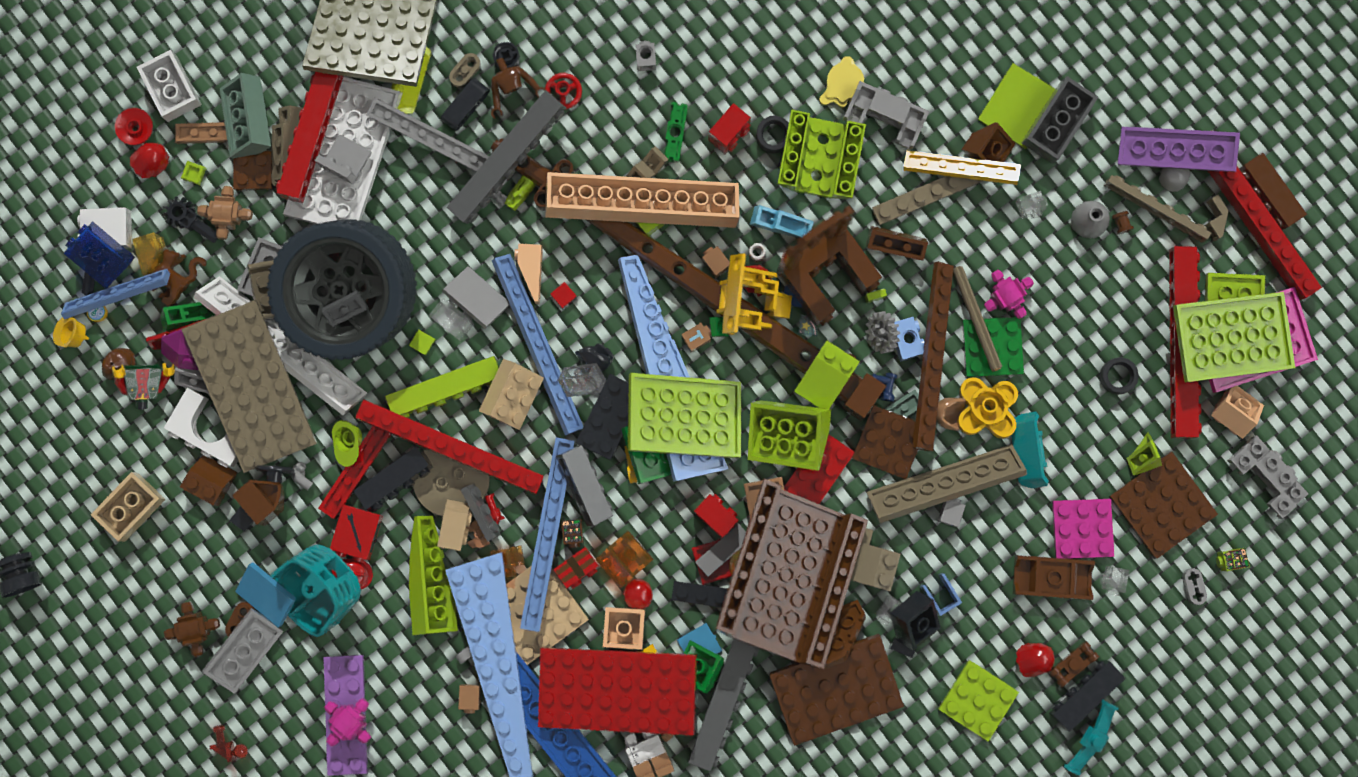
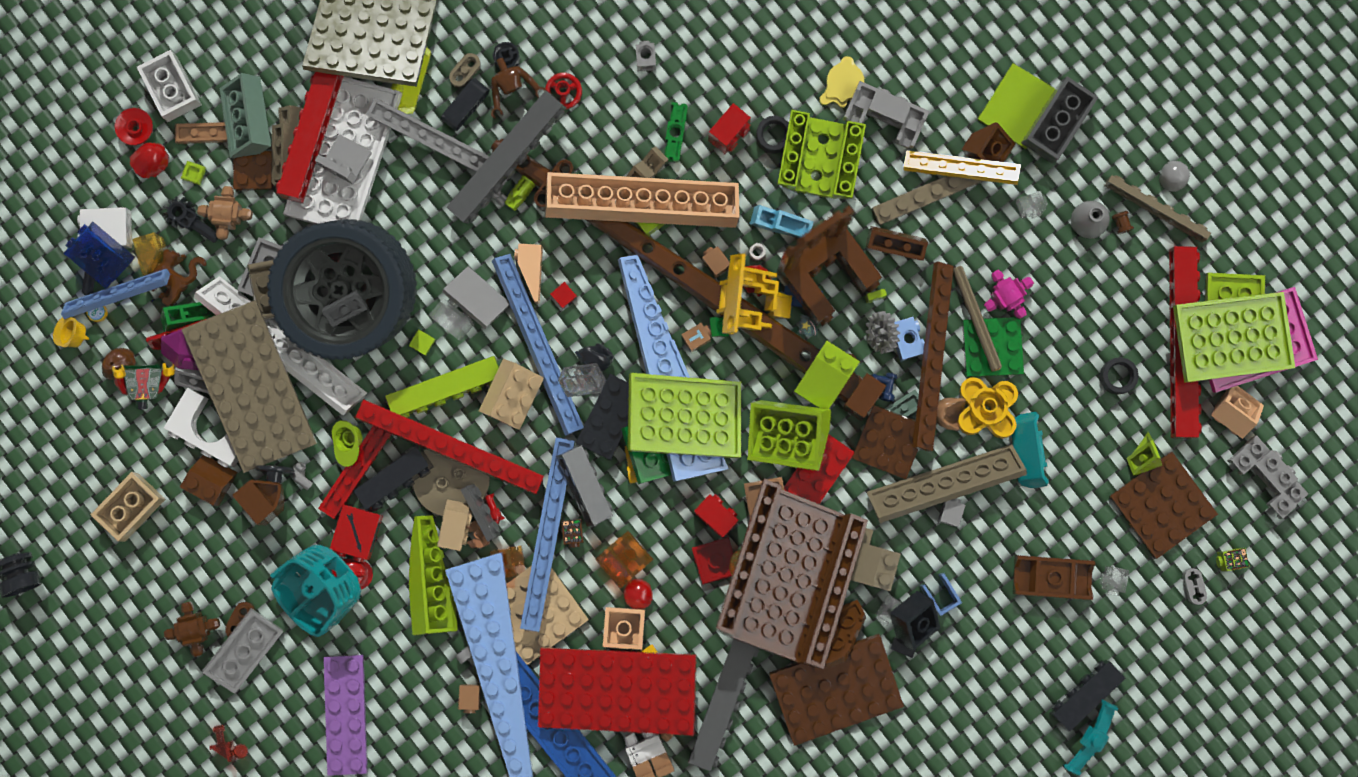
(242, 519): black tile -> none
(265, 594): dark azure tile -> none
(347, 722): dark pink piece -> none
(576, 568): brick -> none
(698, 594): black plate -> none
(701, 636): dark azure piece -> none
(707, 666): green slope -> none
(722, 550): light grey tile -> none
(978, 700): lime plate -> none
(1035, 659): red hair -> none
(1073, 664): reddish brown plate -> none
(1083, 528): dark pink plate -> none
(1179, 149): medium lavender plate -> none
(1220, 211): dark tan slope -> none
(1266, 232): red brick -> none
(1273, 191): reddish brown brick -> none

